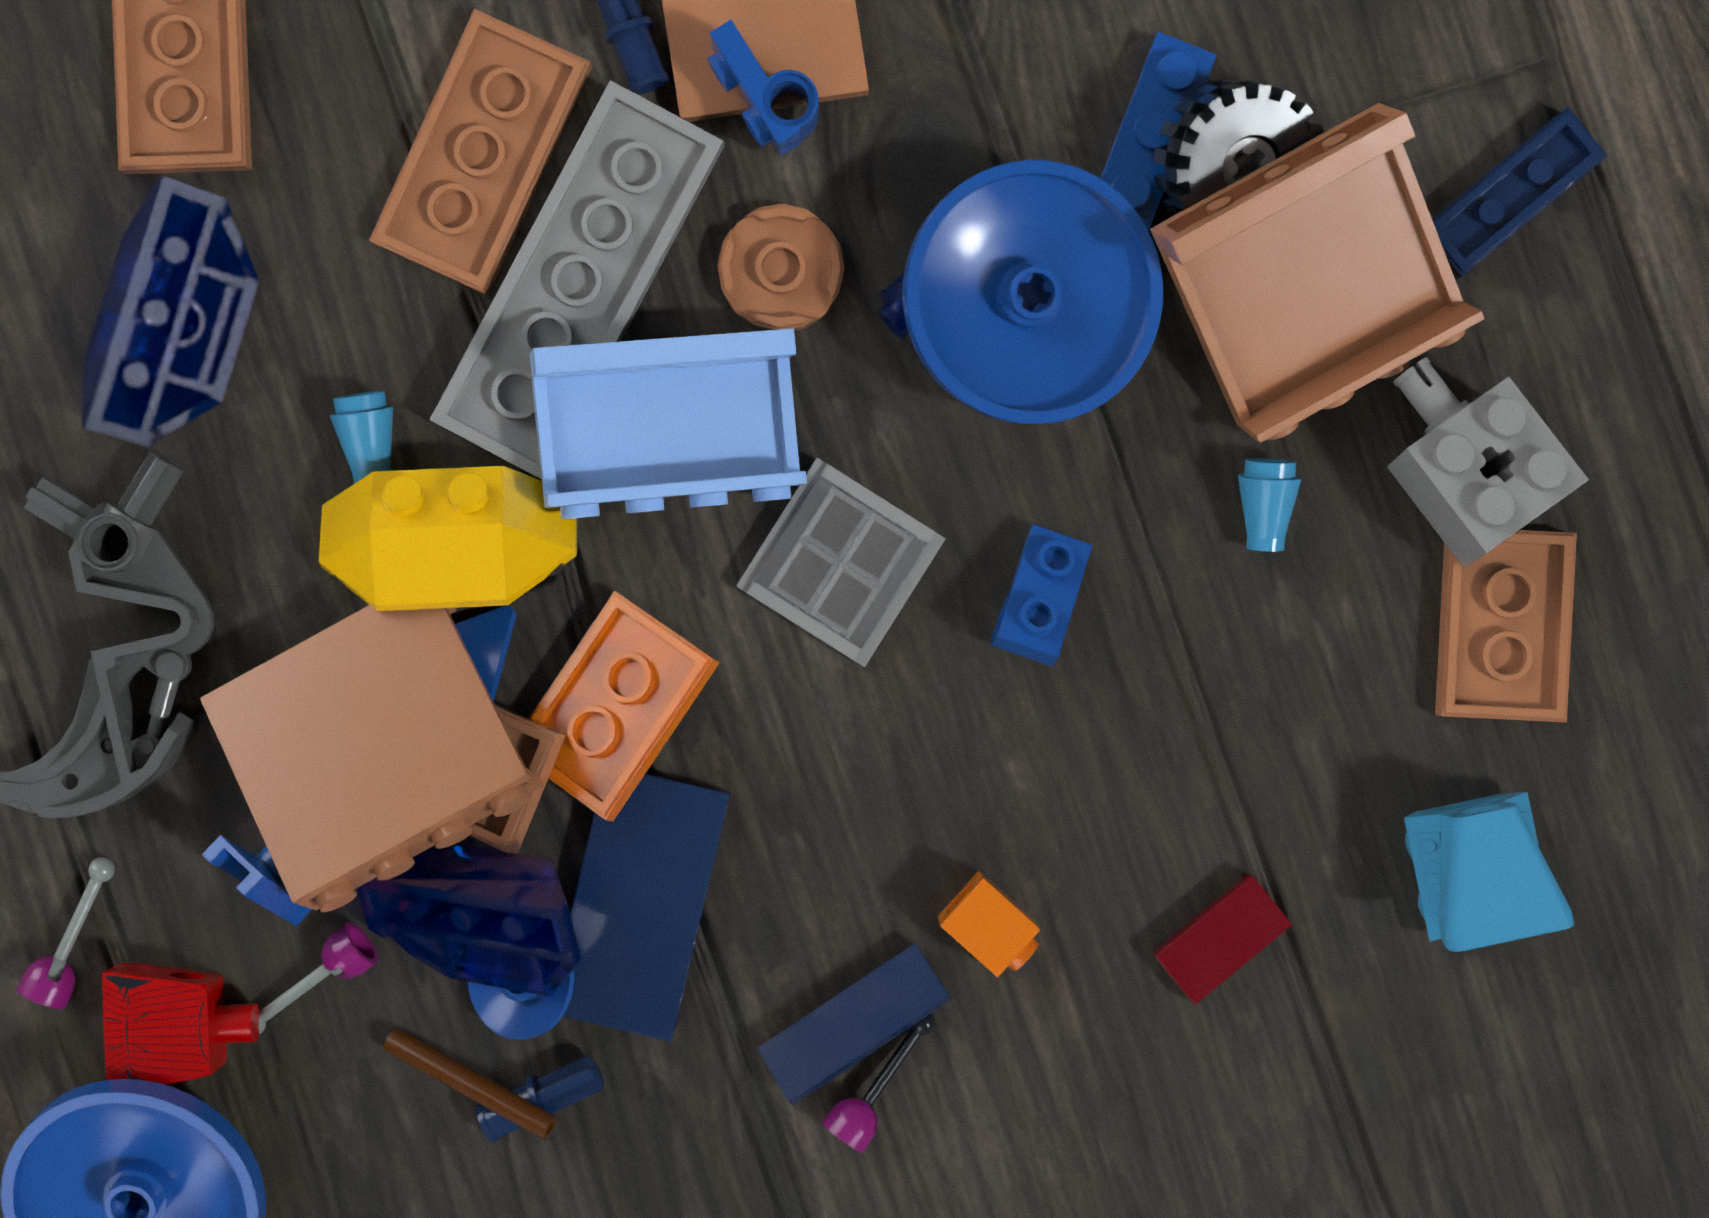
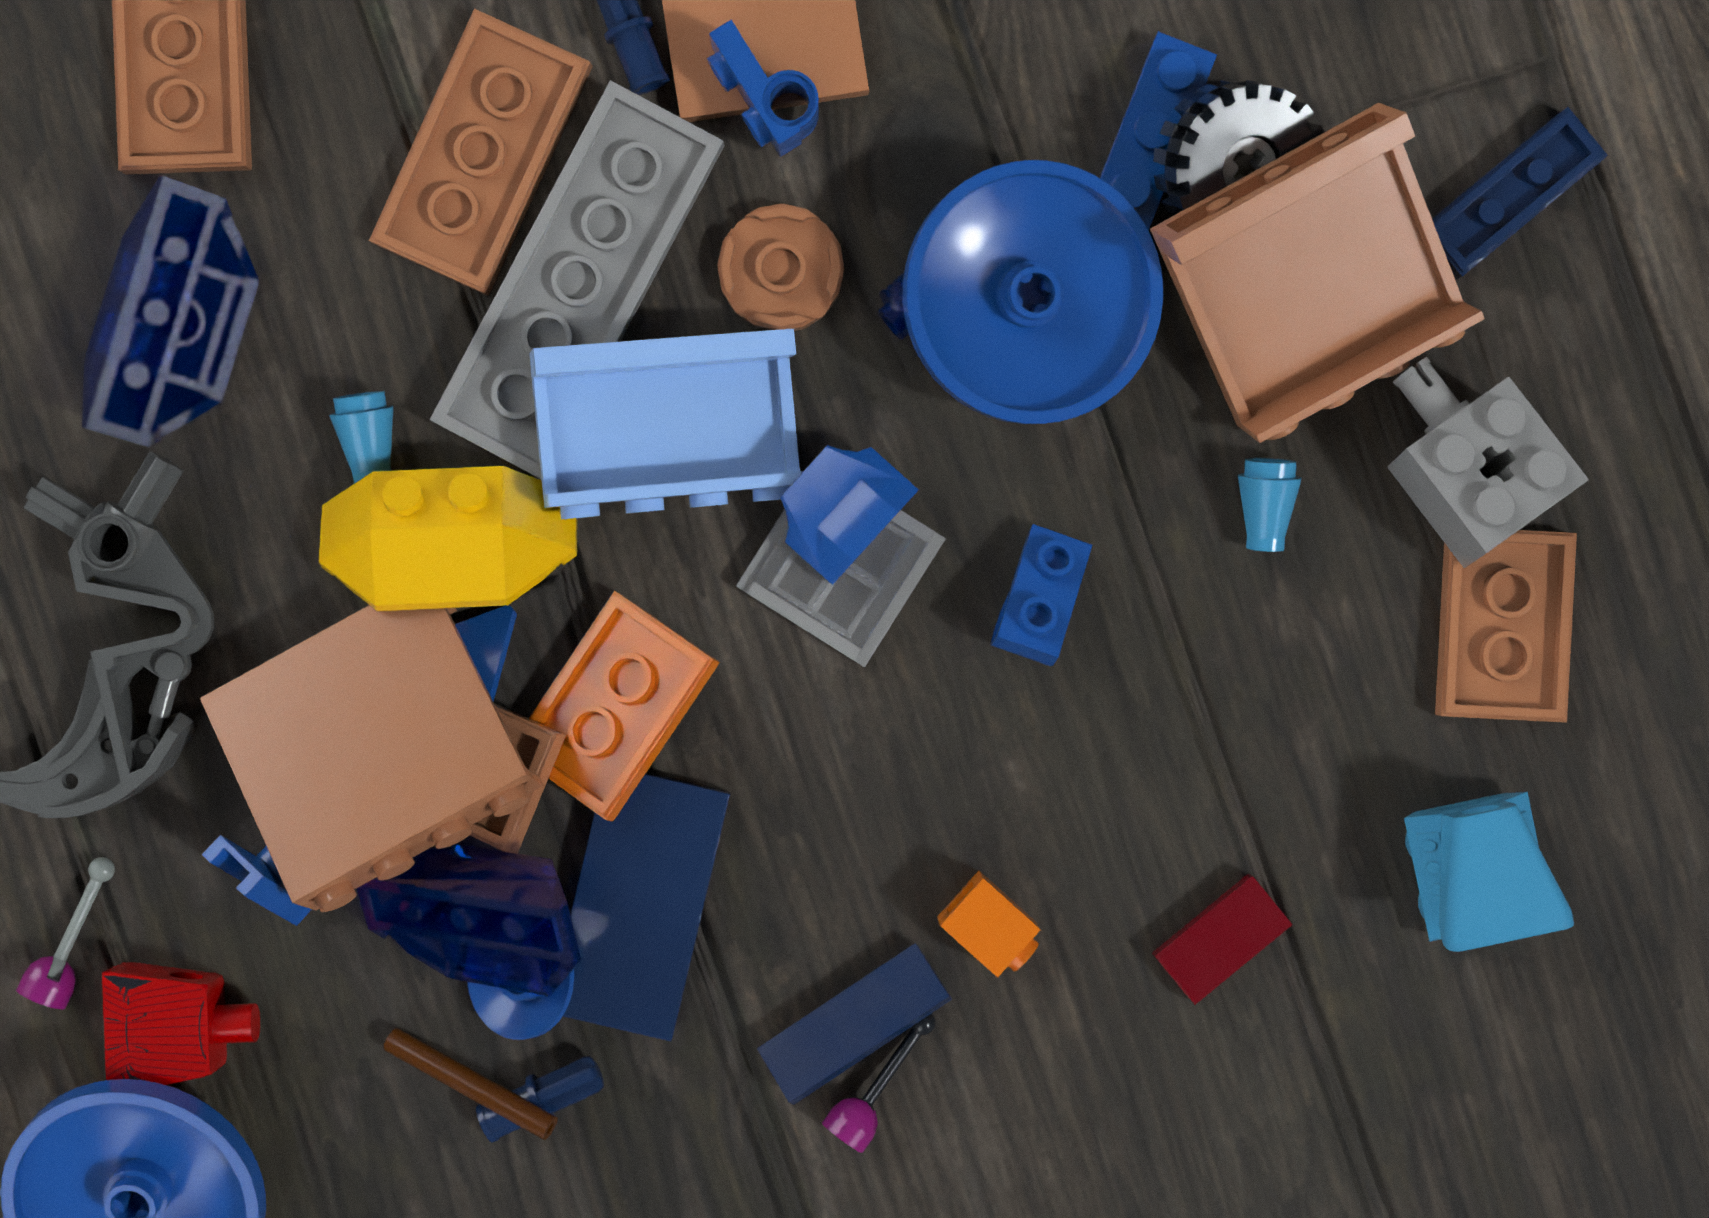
(344, 955): magenta hinge -> none
(842, 507): none -> blue slope

